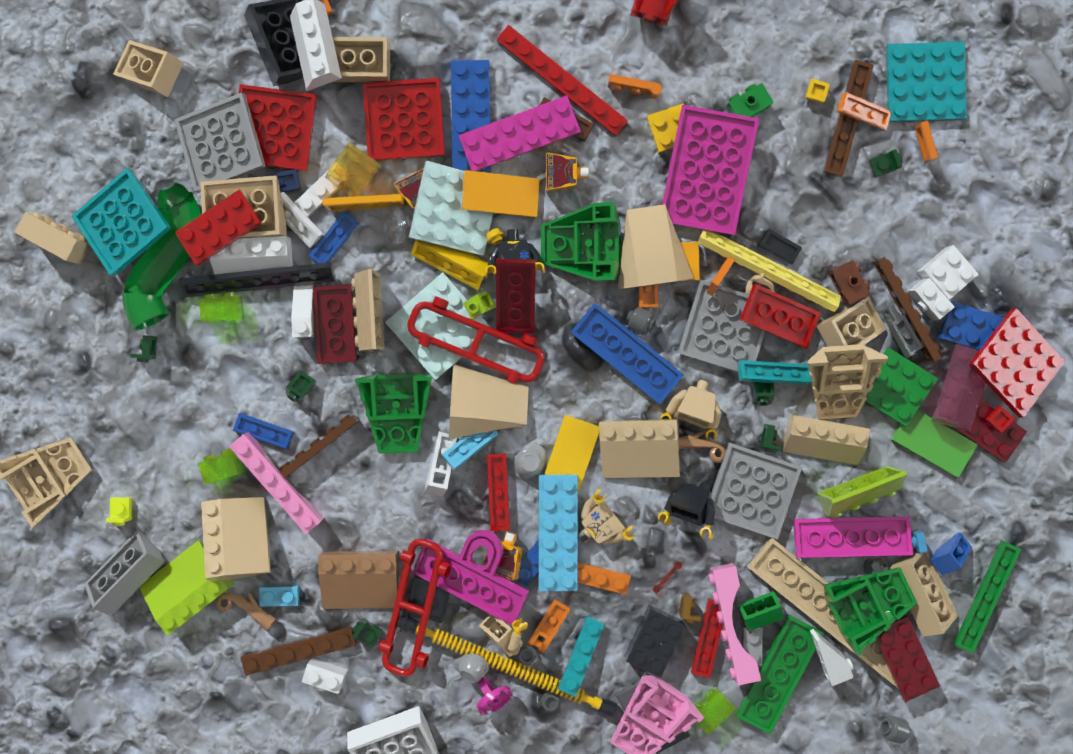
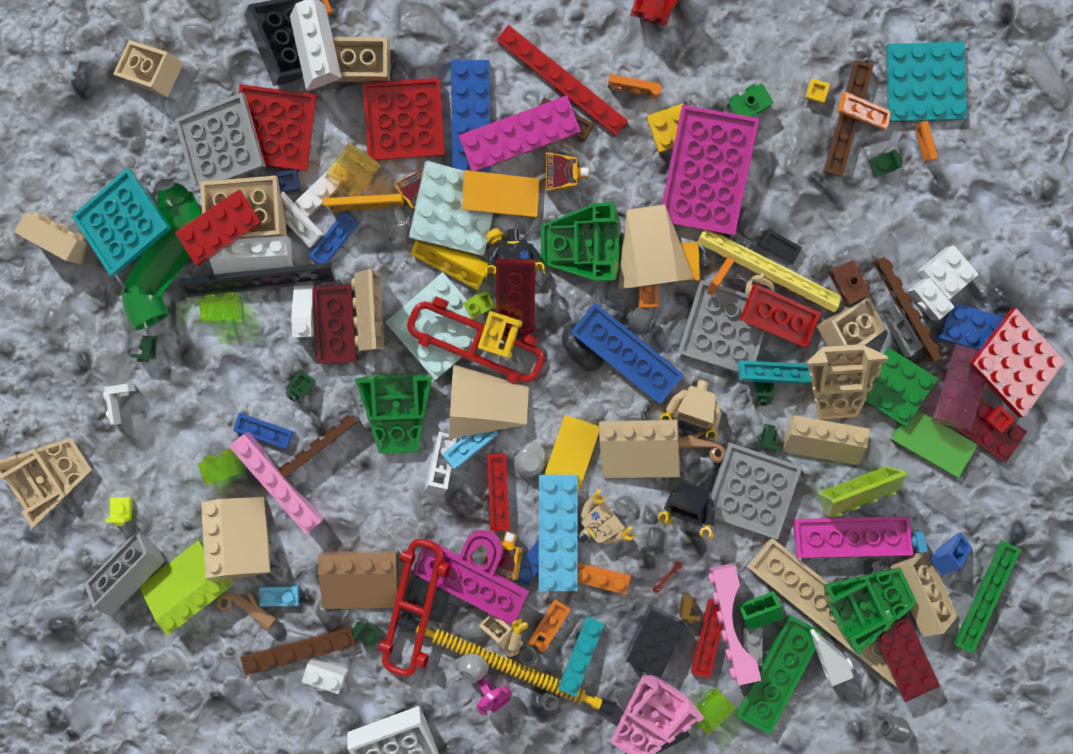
(110, 396): none -> white bracket
(493, 333): none -> yellow plate

